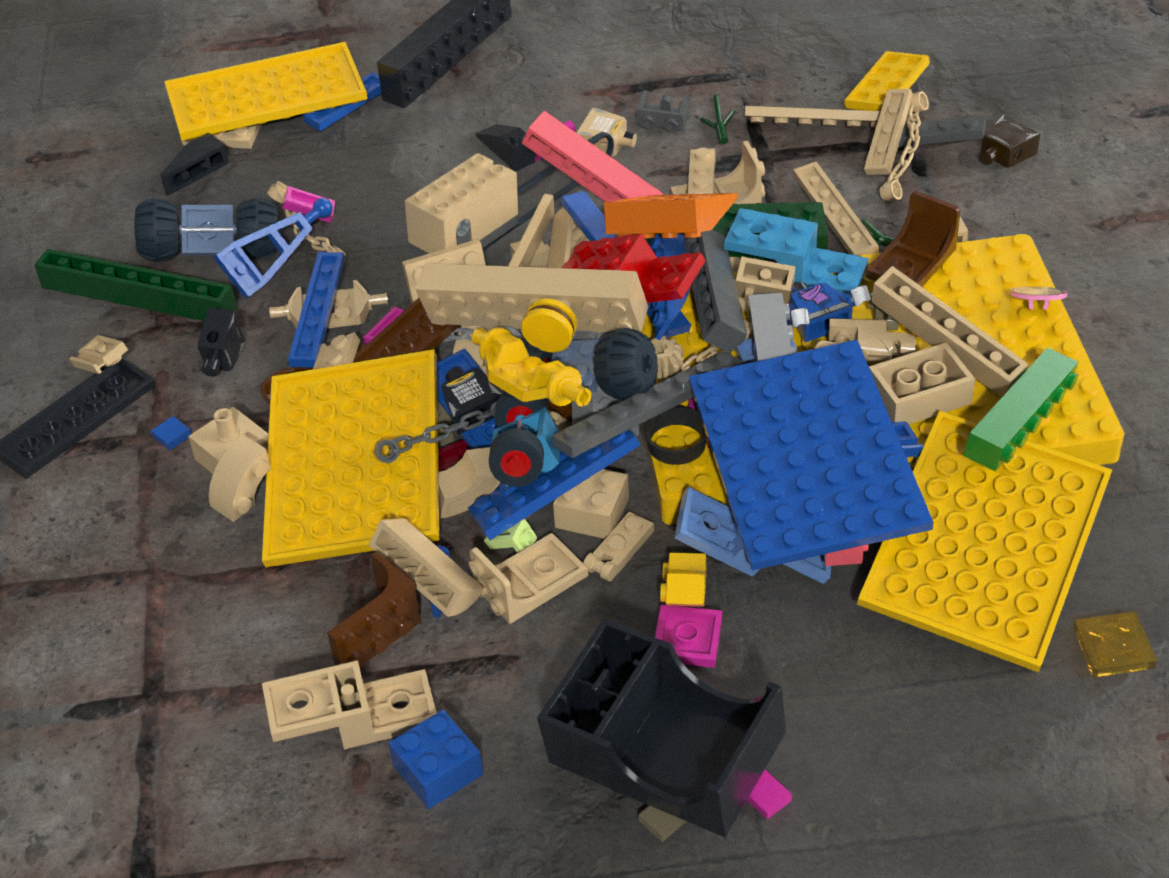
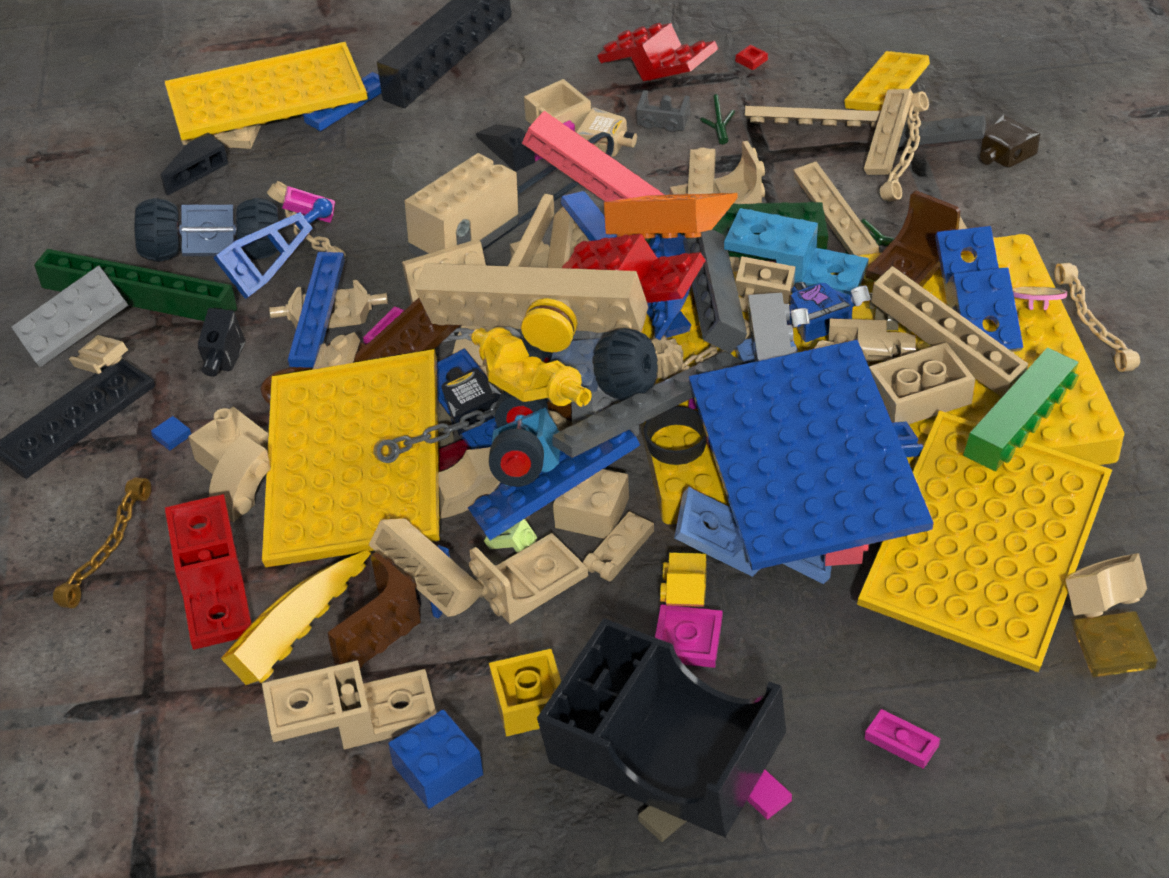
(69, 316): none -> light grey plate
(69, 594): none -> pearl gold piece
(208, 571): none -> red bracket
(289, 619): none -> yellow slope
(523, 689): none -> yellow brick
(559, 101): none -> tan piece
(657, 51): none -> red bracket
(751, 57): none -> red tile
(902, 738): none -> dark pink plate
(980, 287): none -> blue bracket
(1106, 584): none -> tan brick
(1125, 359): none -> tan piece

